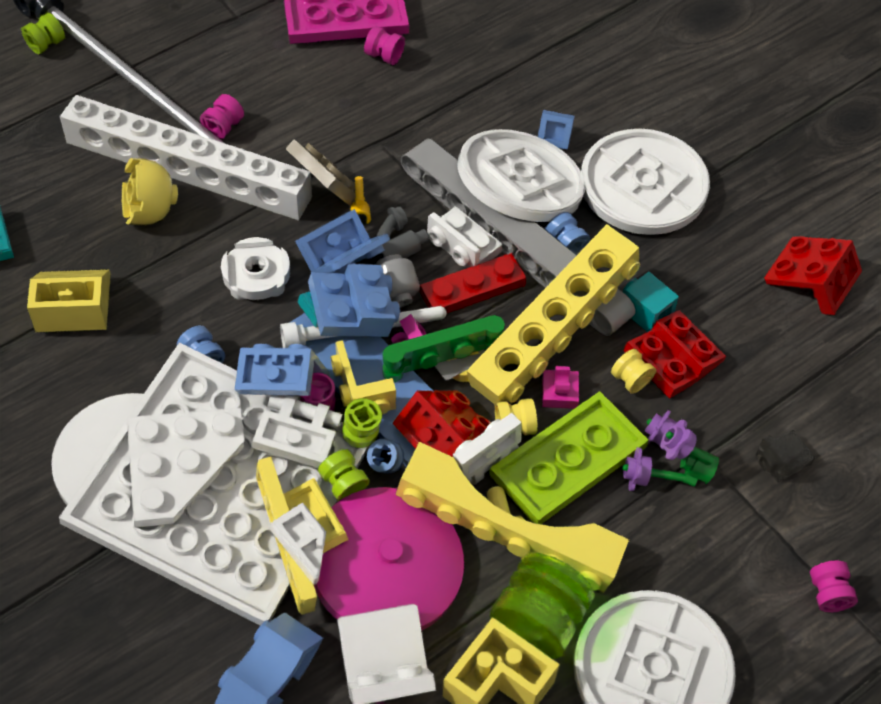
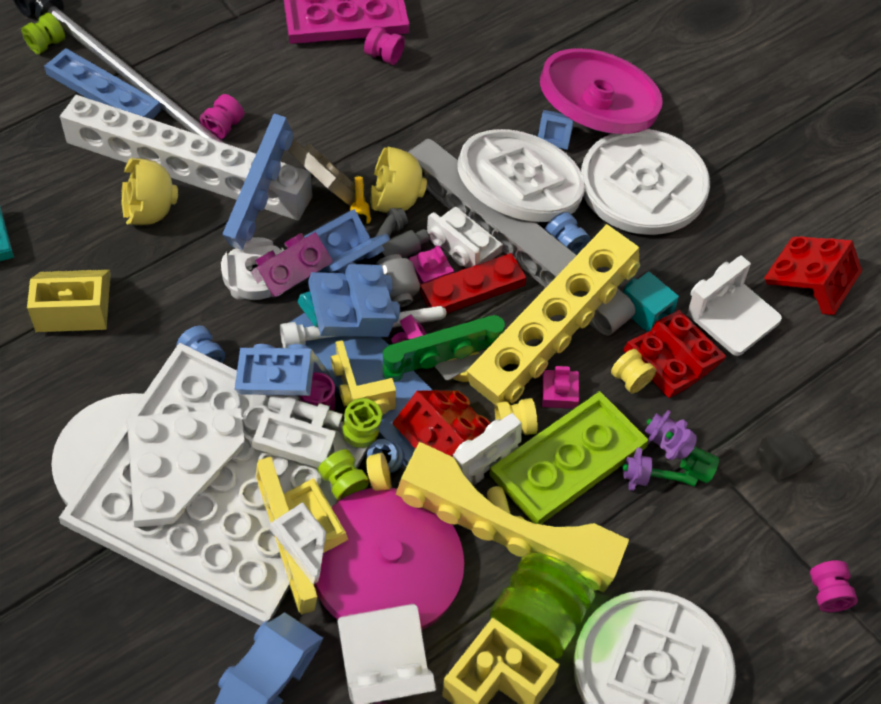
(100, 85): none -> medium blue plate
(255, 188): none -> medium blue plate
(291, 265): none -> magenta bracket
(378, 472): none -> light yellow tile
(397, 181): none -> light yellow cylinder
(431, 265): none -> dark pink tile
(600, 91): none -> dark pink dish
(731, 309): none -> white bracket

